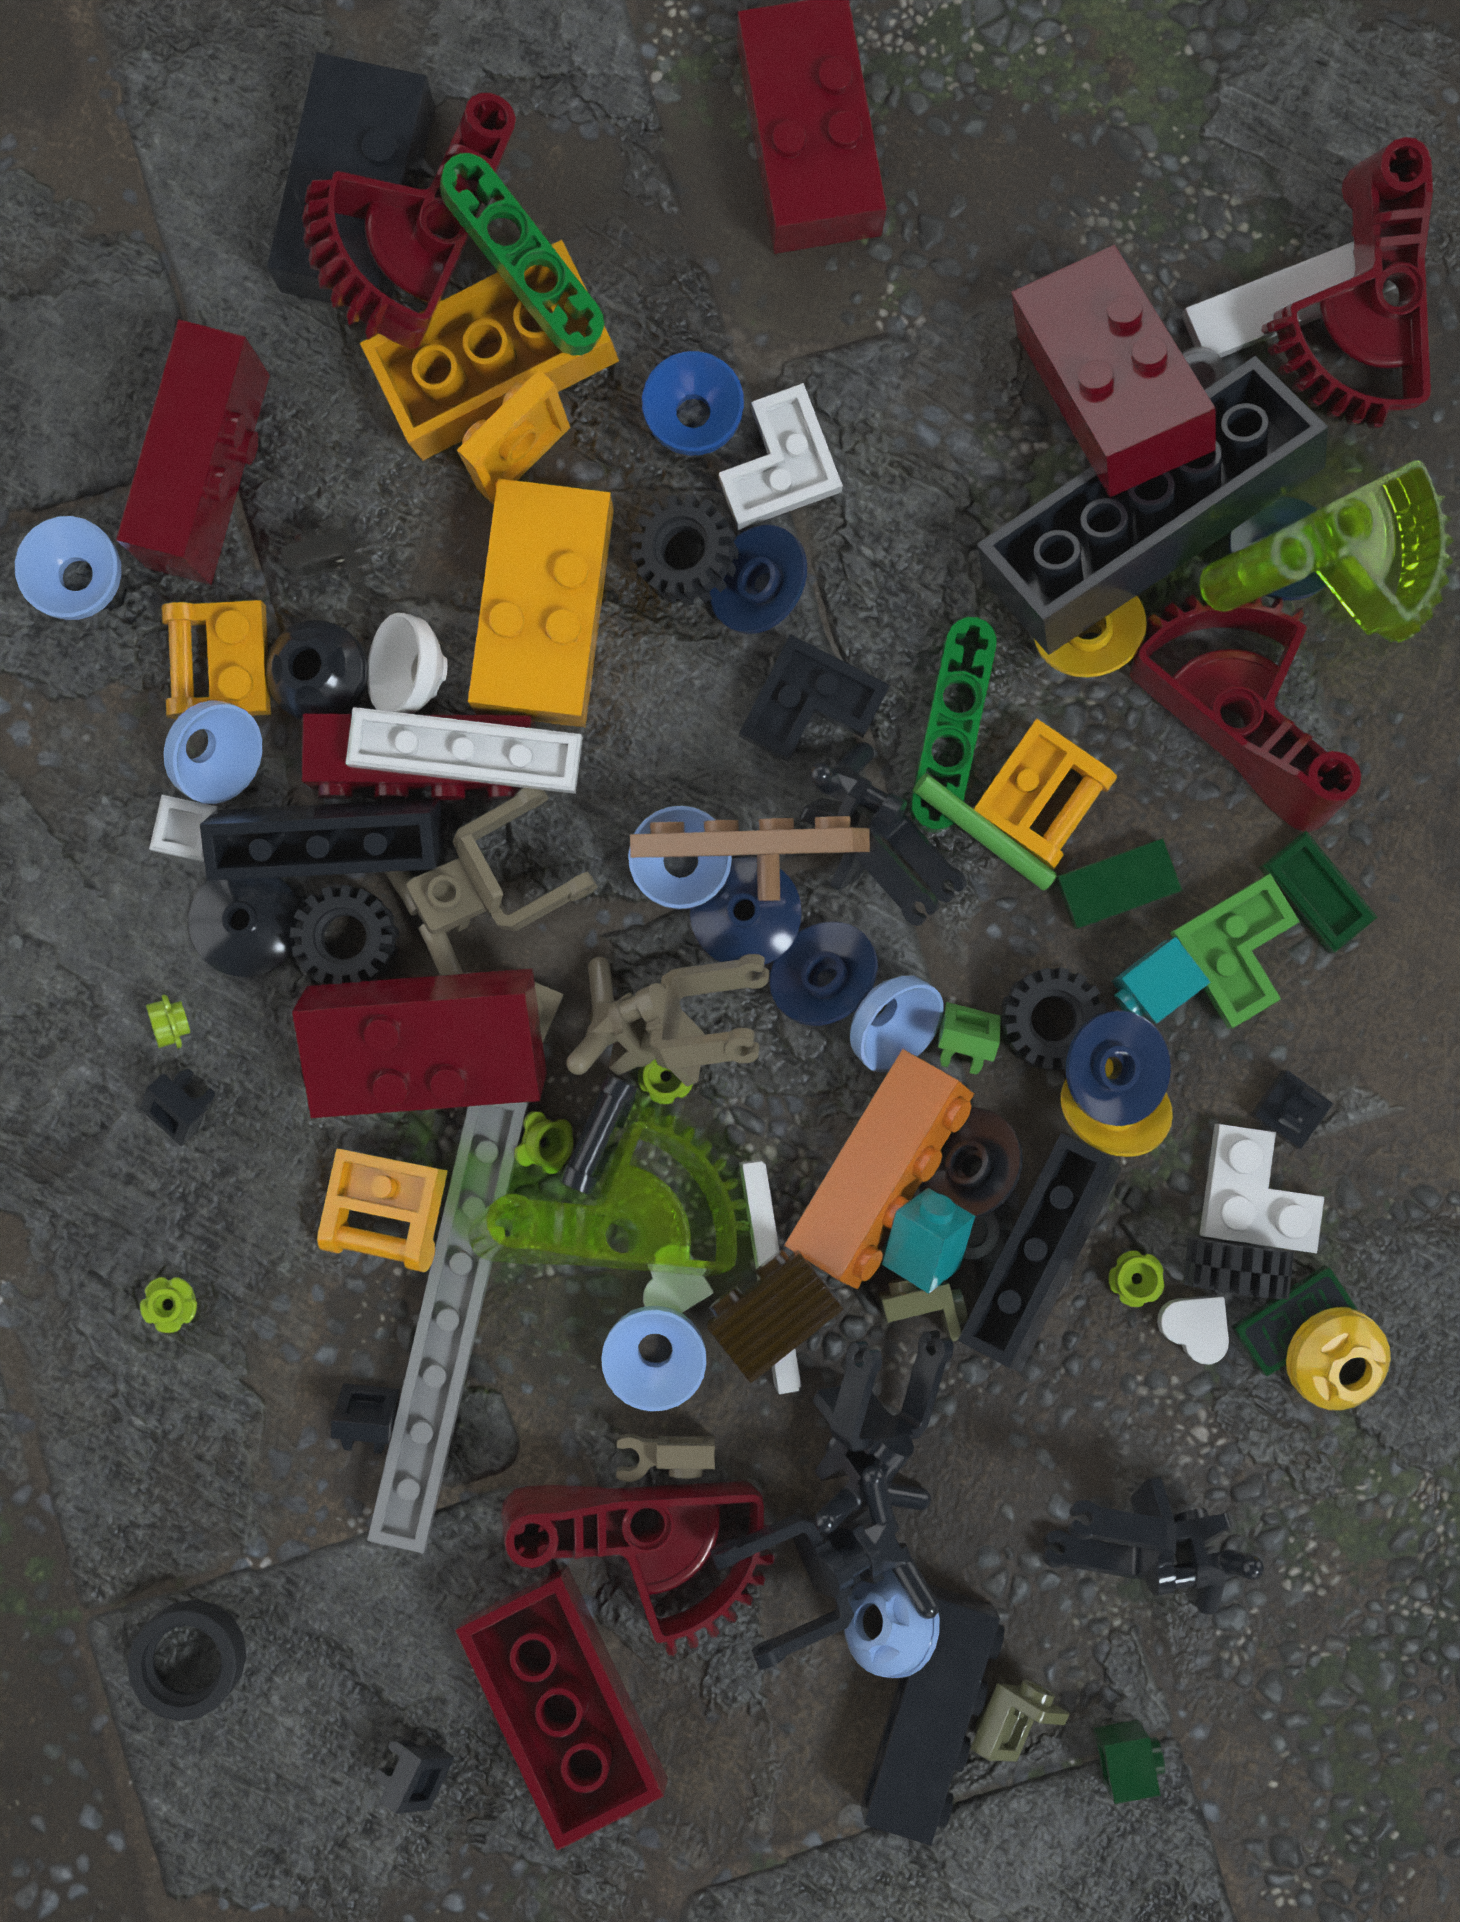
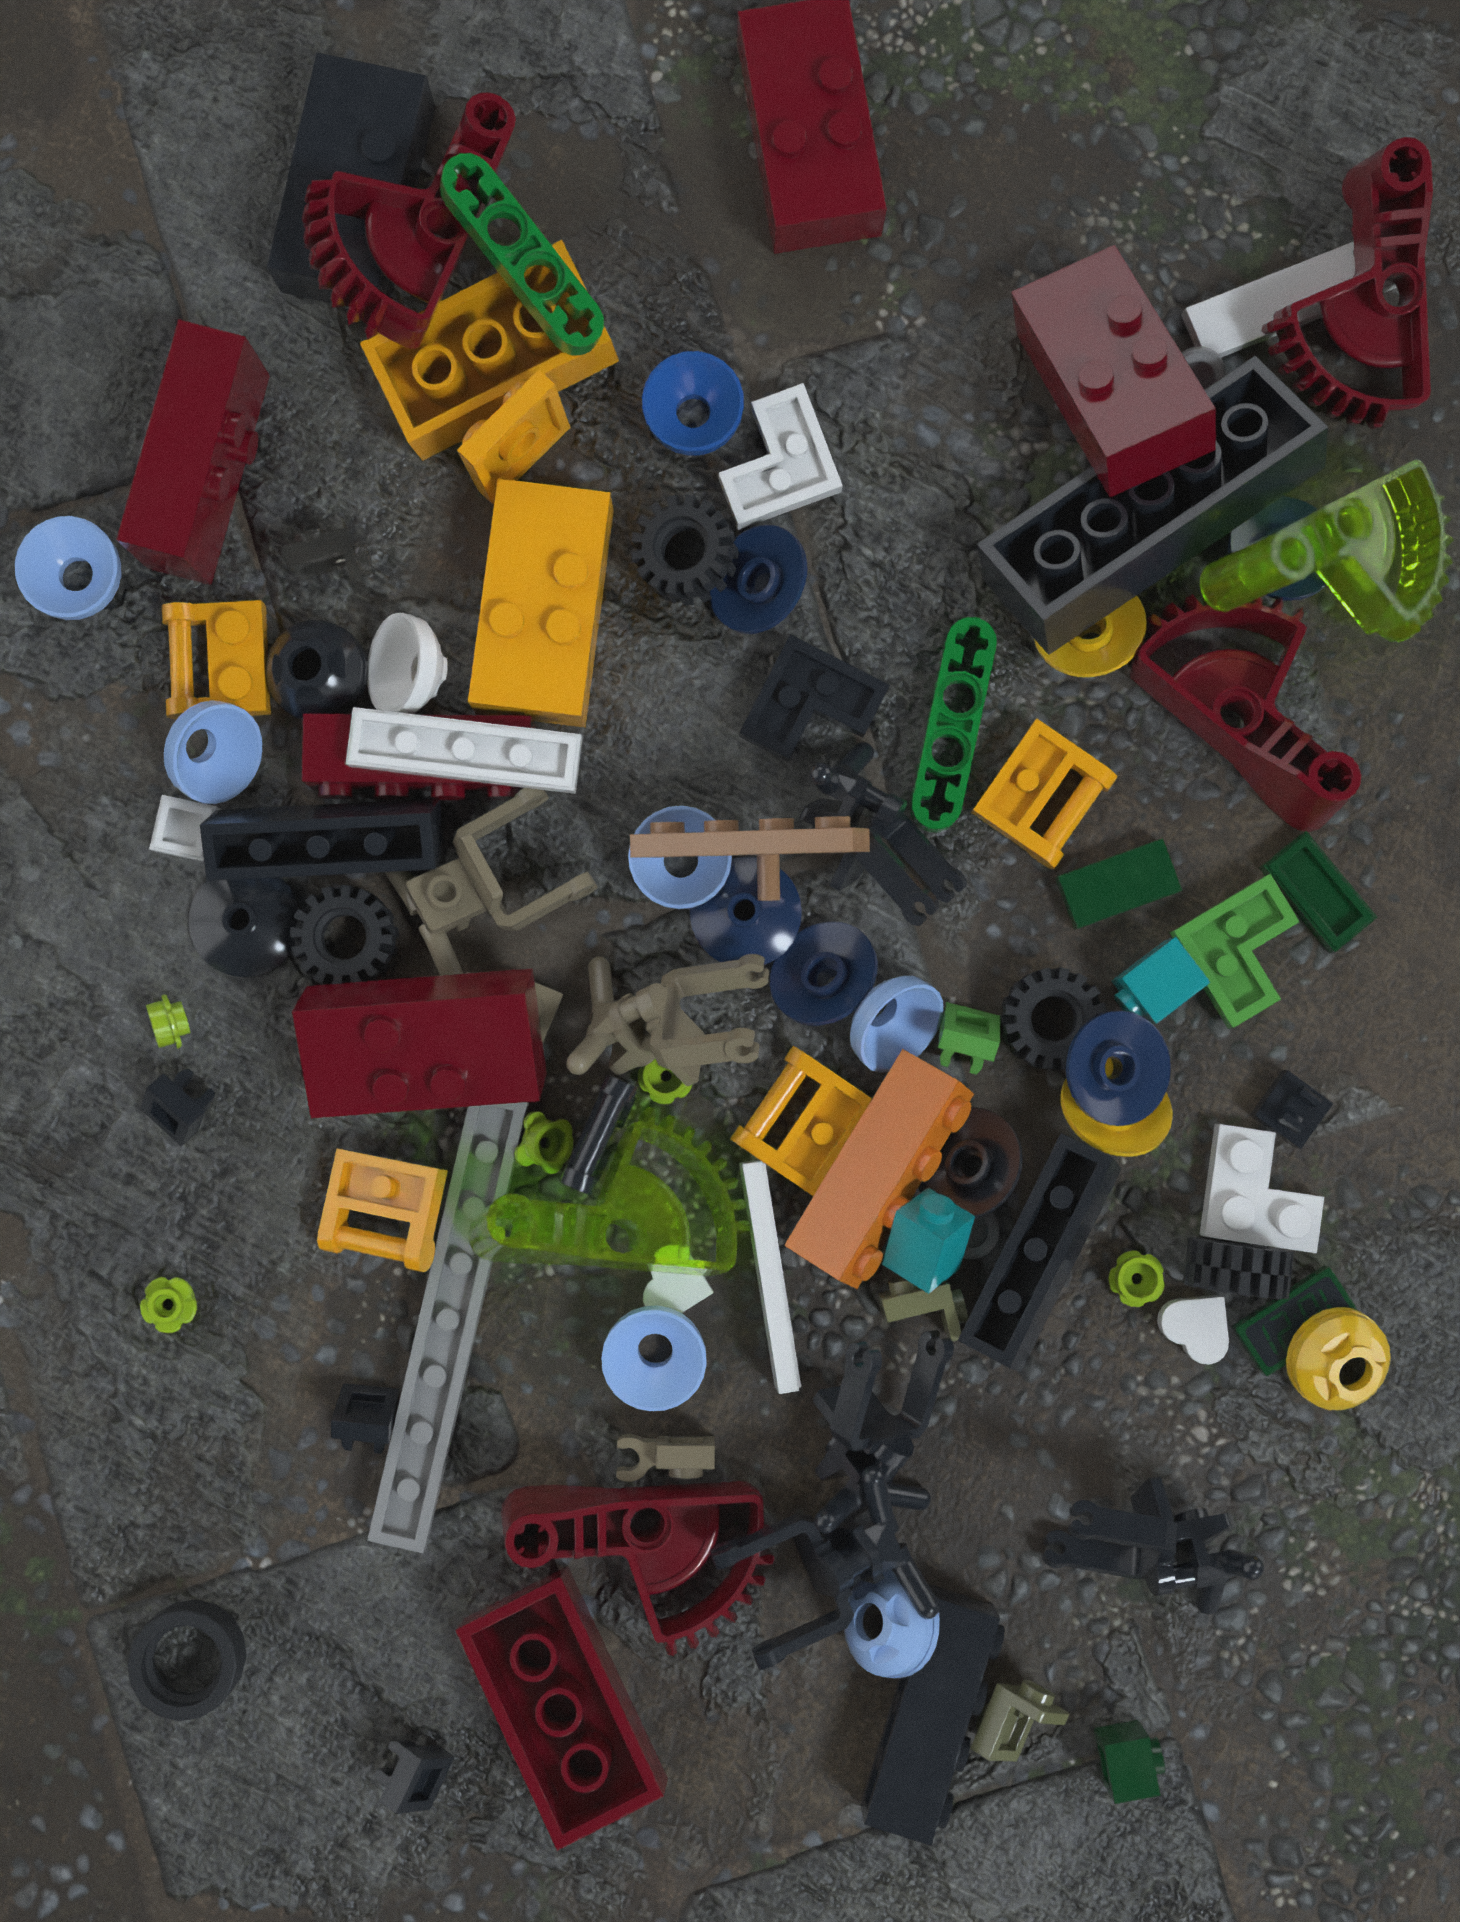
(772, 1314): dark brown brick -> none
(819, 1130): none -> light orange plate
(984, 832): bright green bar -> none

